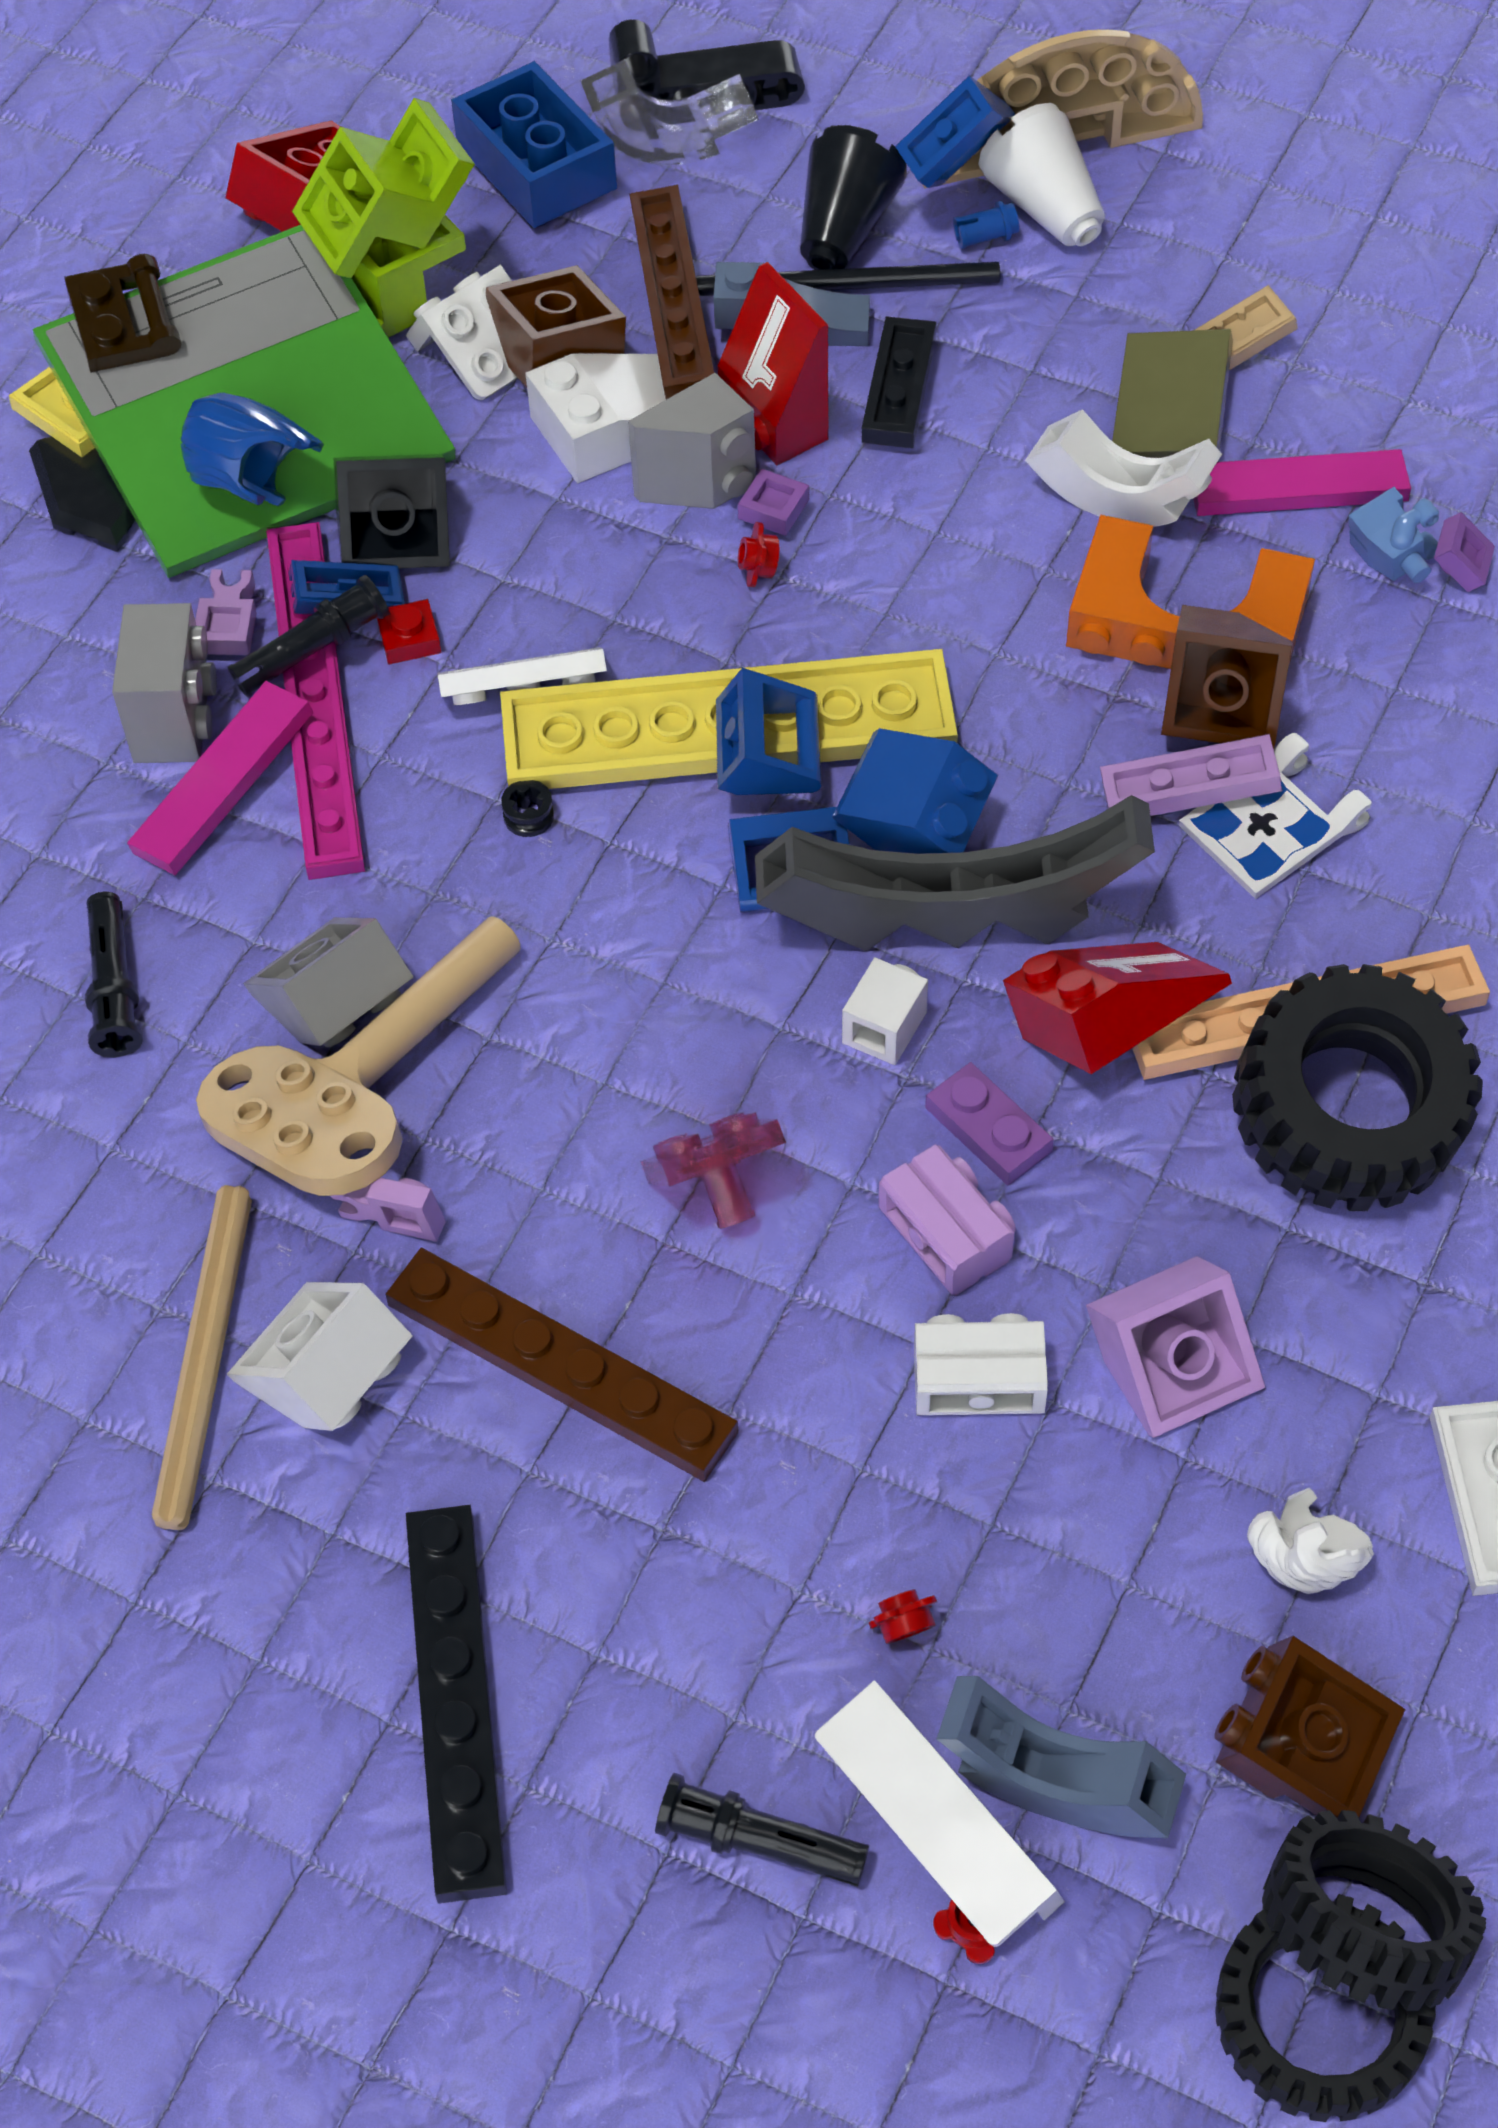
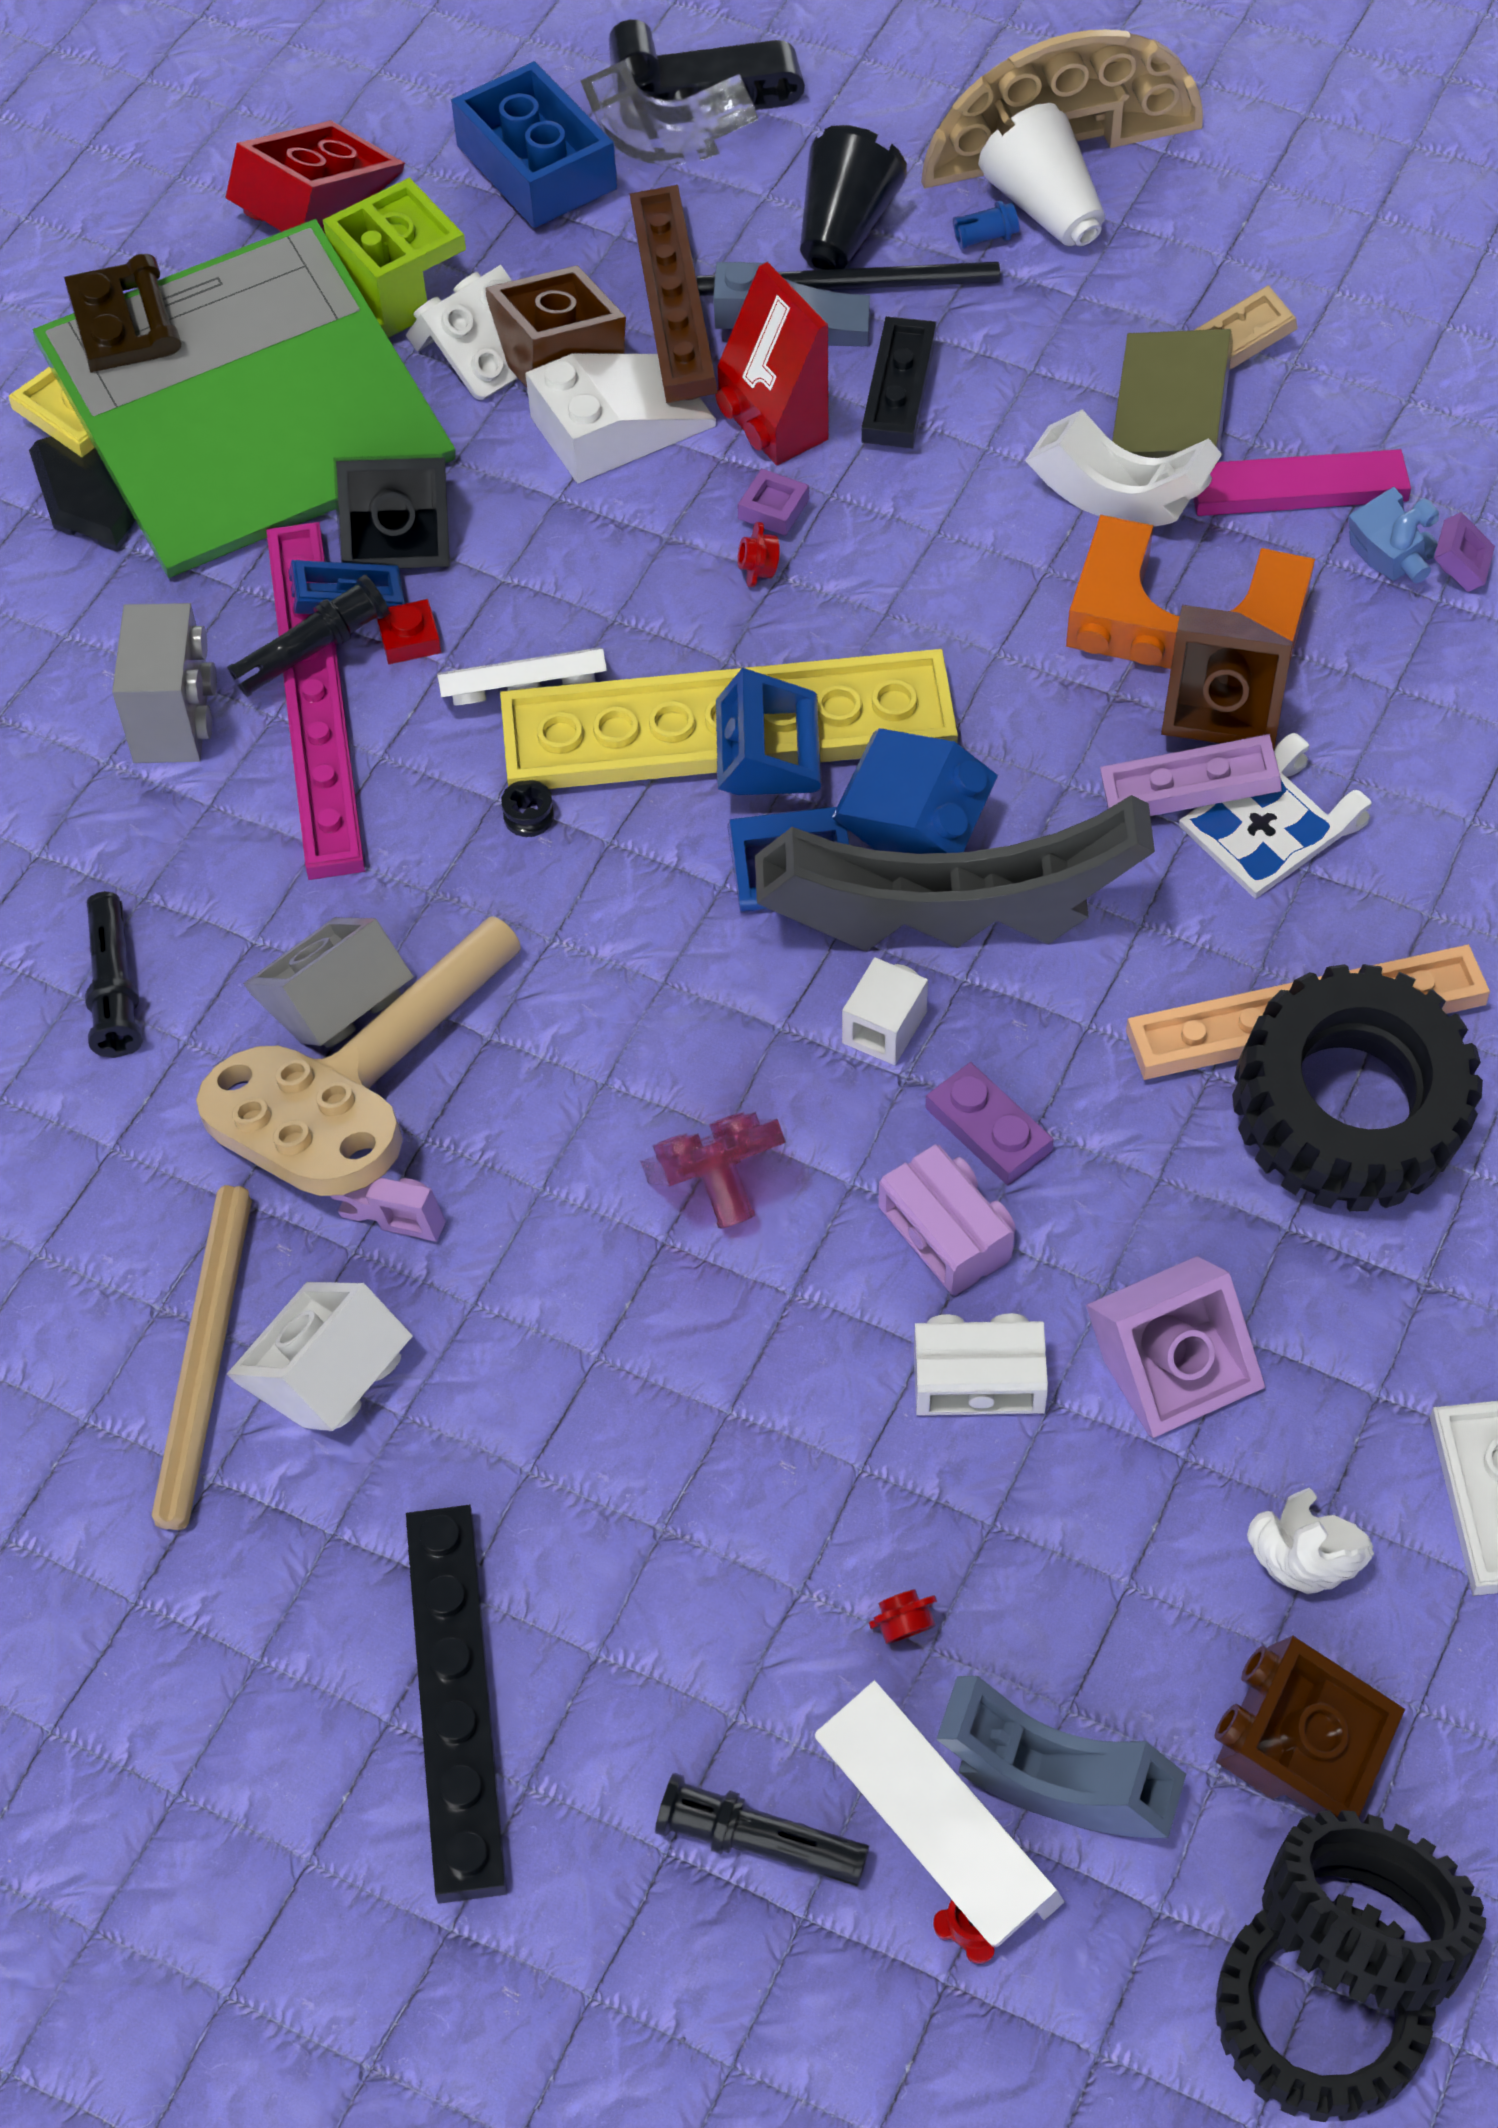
(220, 778): dark pink tile -> none
(229, 615): lavender plate -> none
(239, 445): blue hair -> none
(382, 188): lime bracket -> none
(563, 1364): reddish brown plate -> none
(694, 447): light grey slope -> none
(953, 132): blue tile -> none
(1106, 998): red slope -> none

